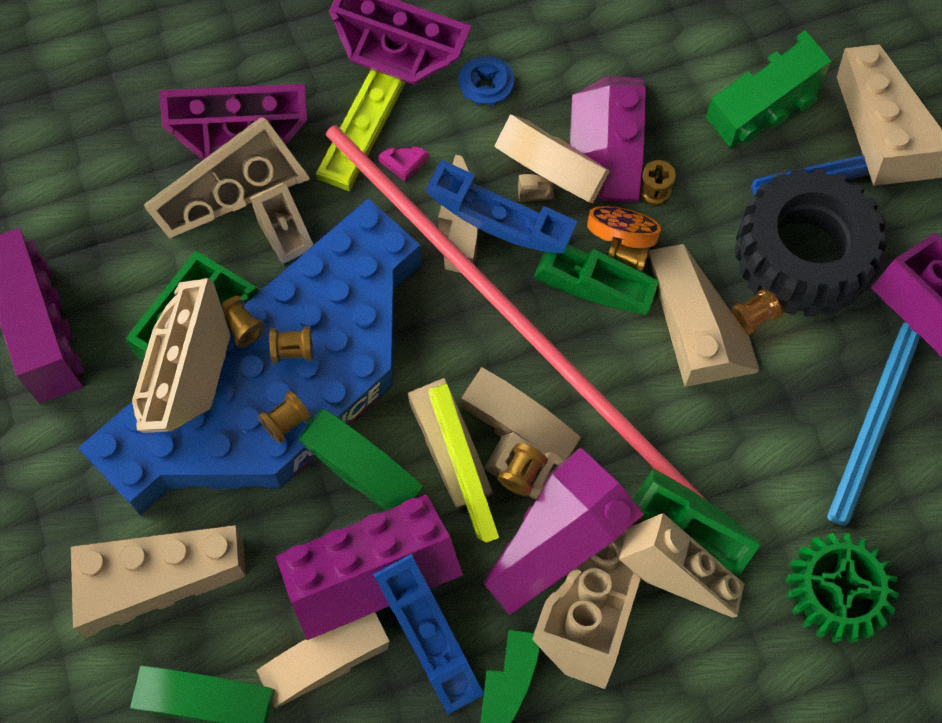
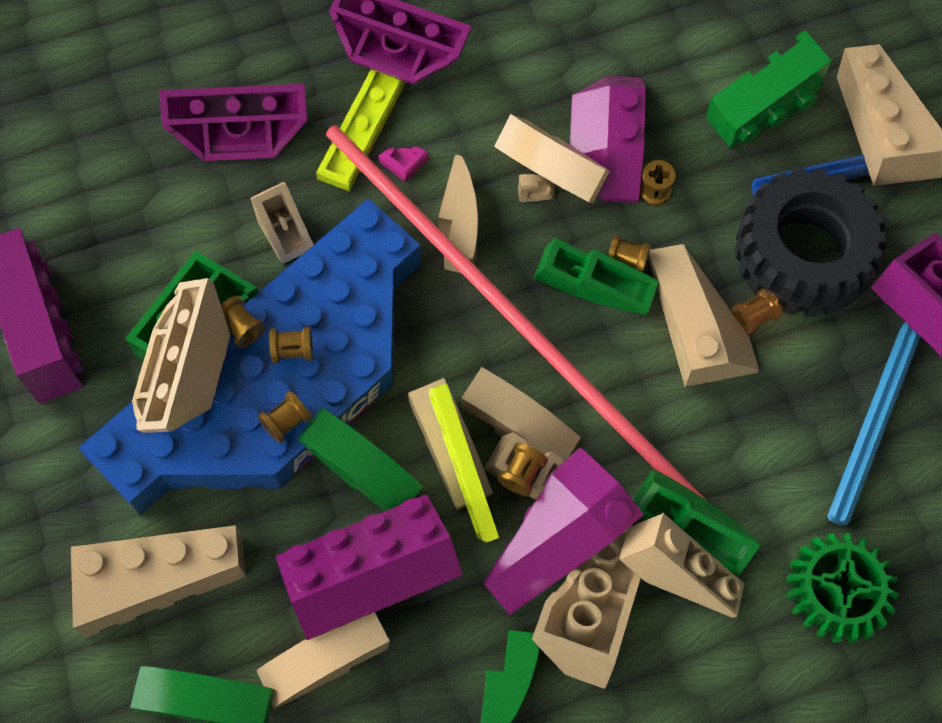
(226, 180): tan wedge -> none
(429, 633): blue slope -> none
(486, 68): blue gear -> none
(498, 215): blue slope -> none
(630, 226): orange tile -> none

